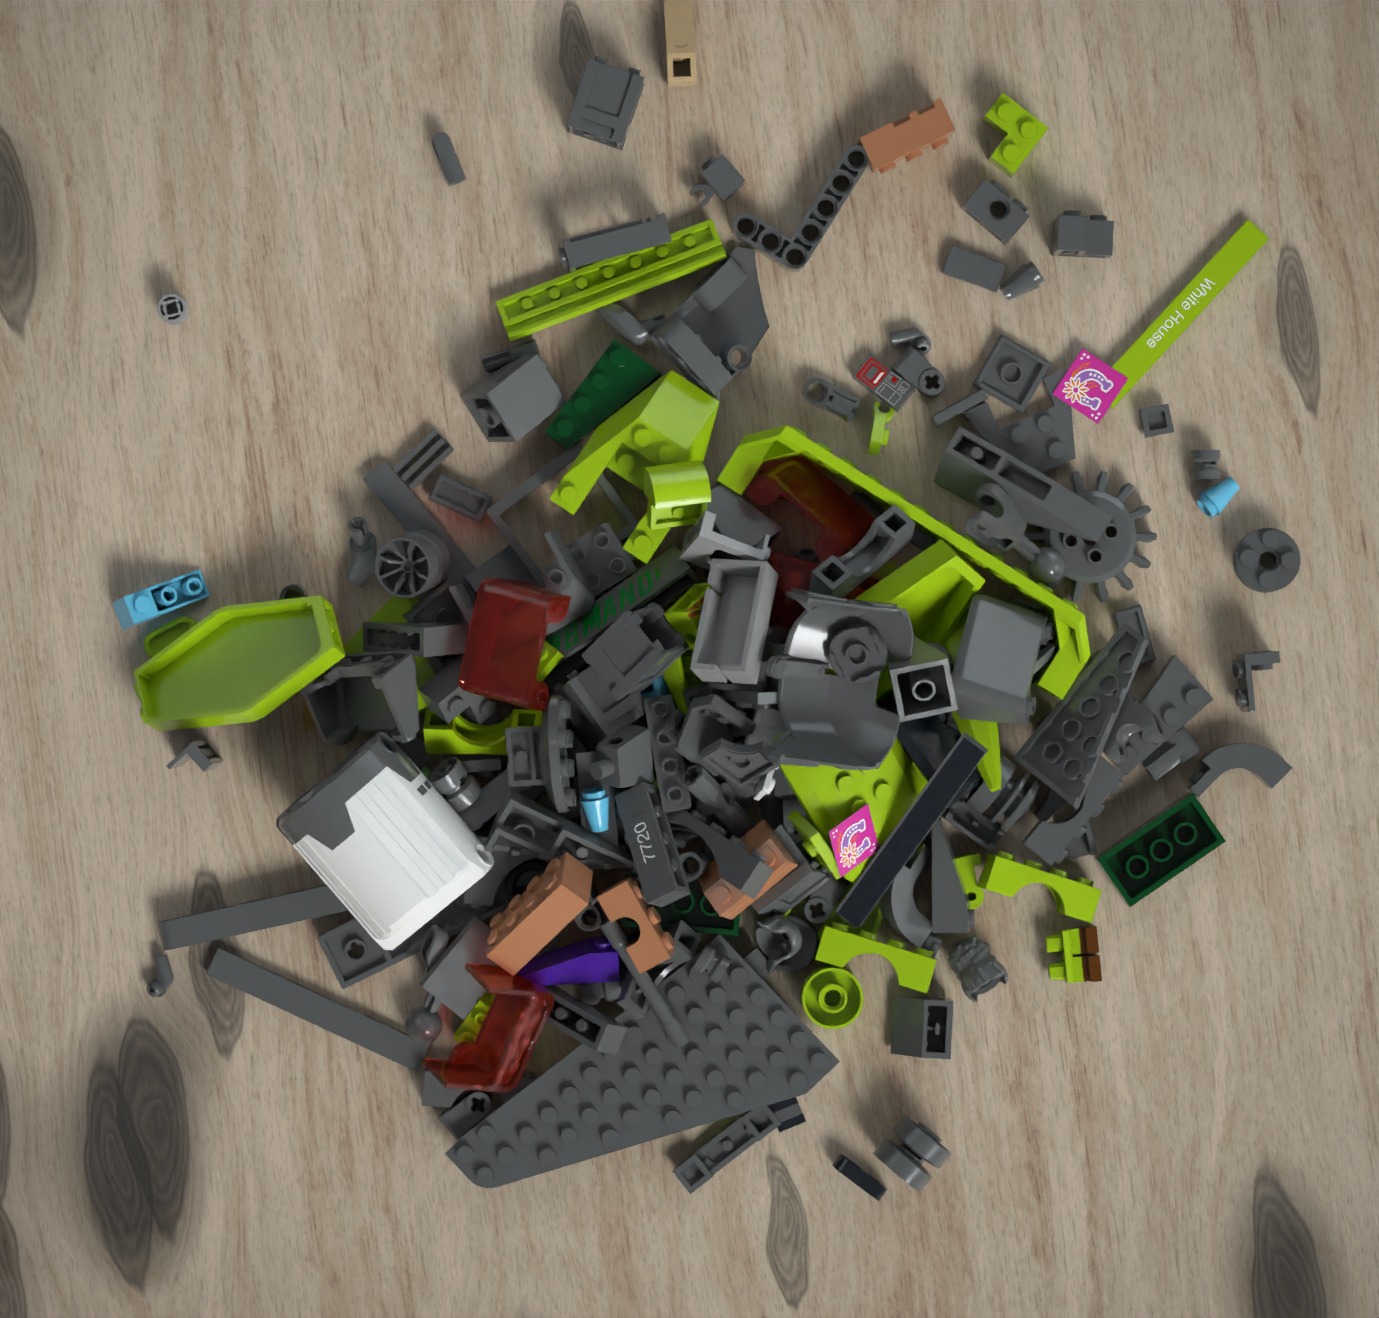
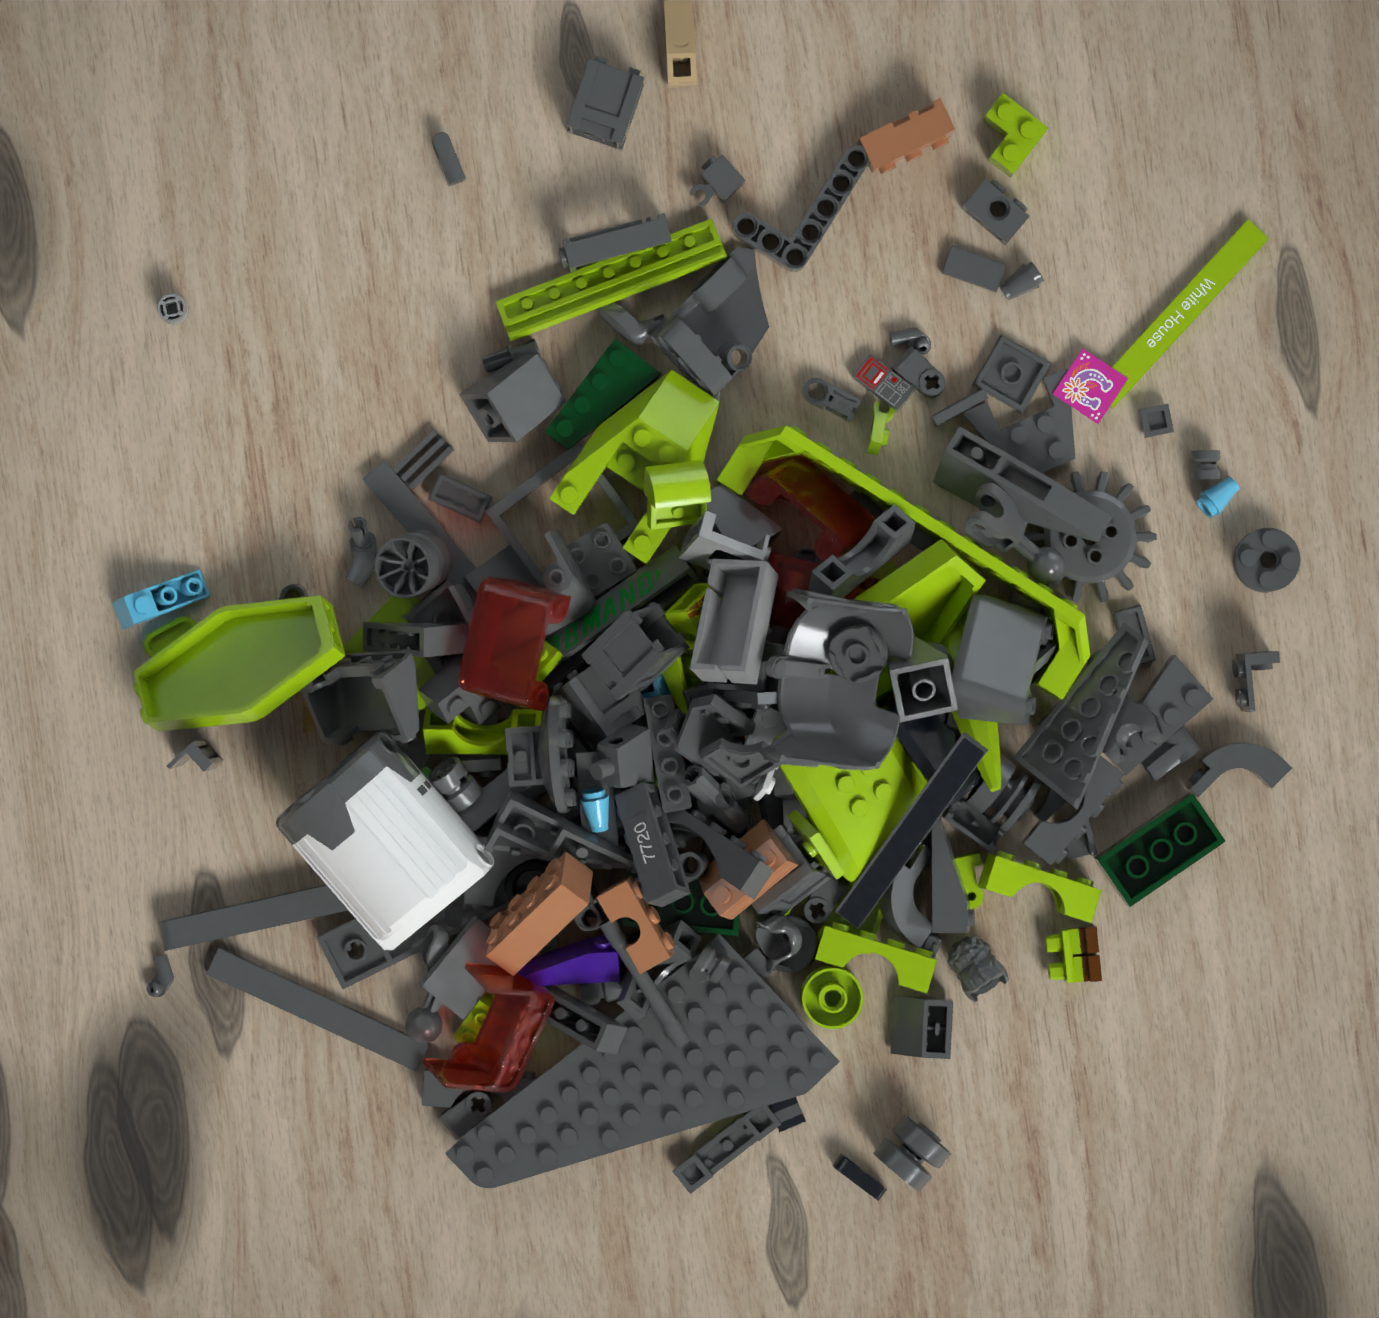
(854, 840): dark pink sticker -> none
(1082, 237): dark grey brick -> none

